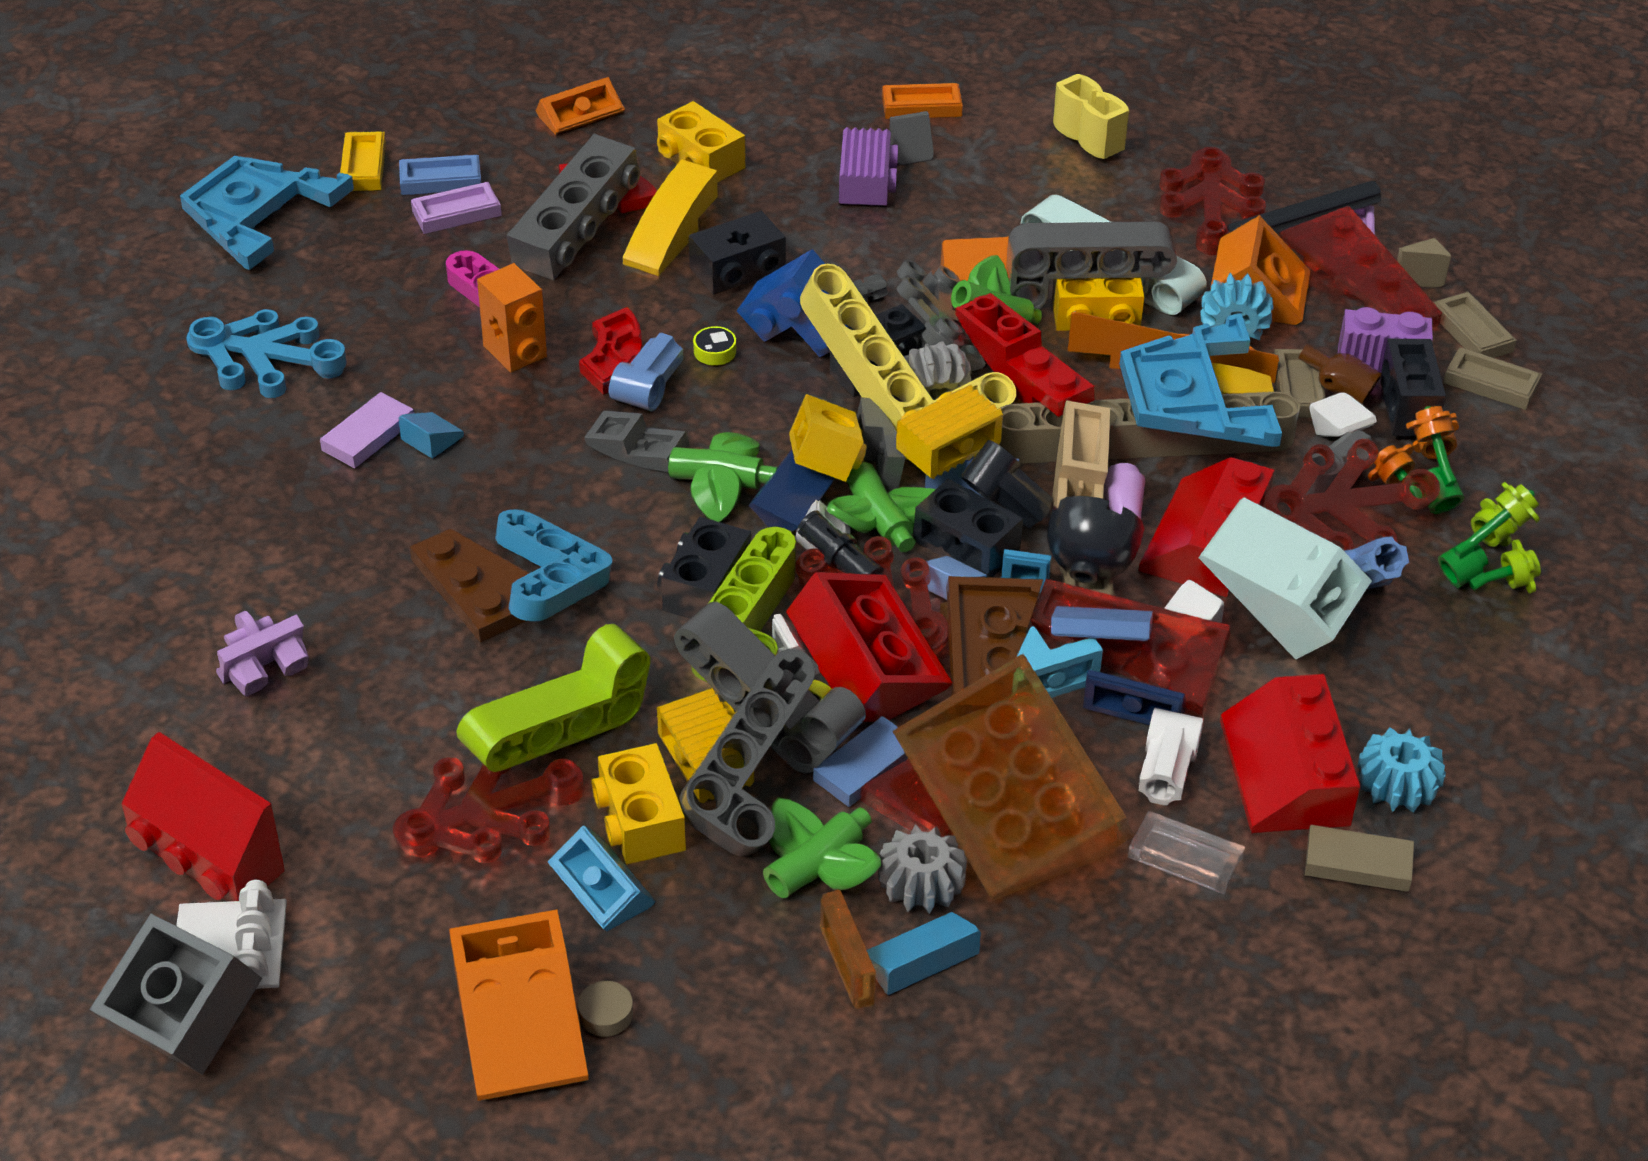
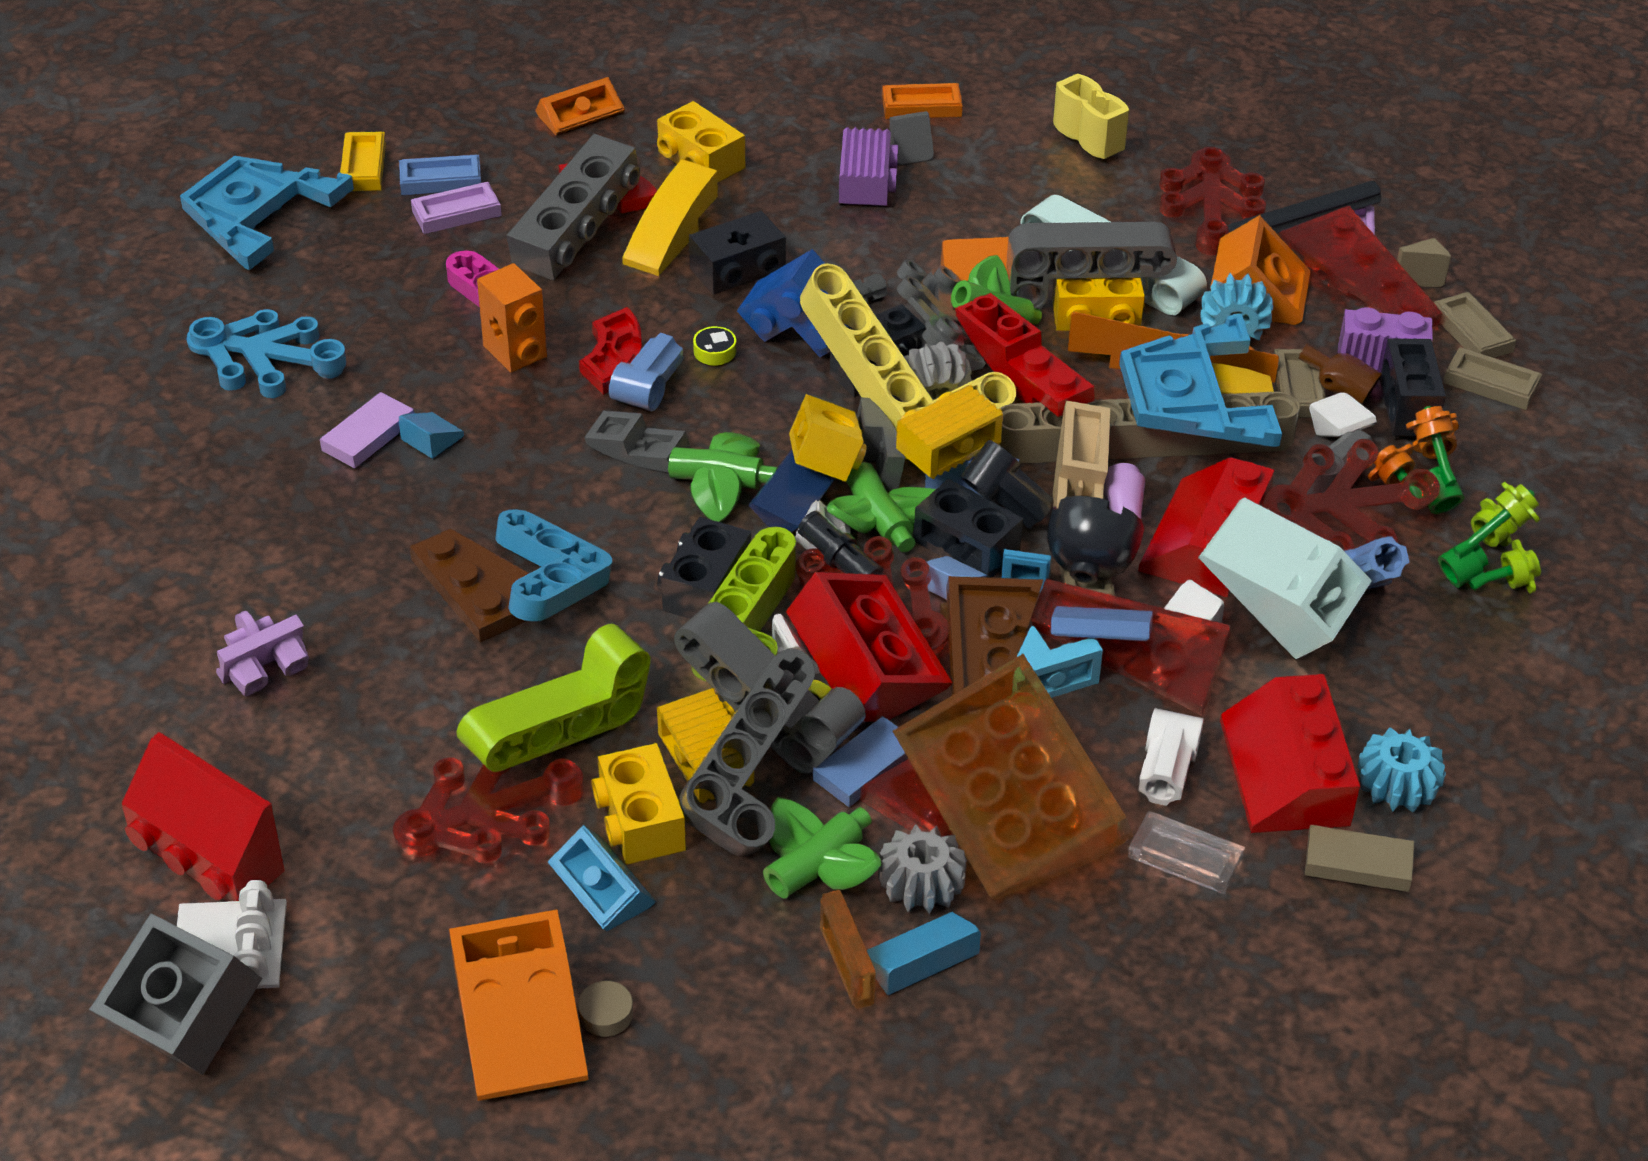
(1128, 697): dark blue slope -> none

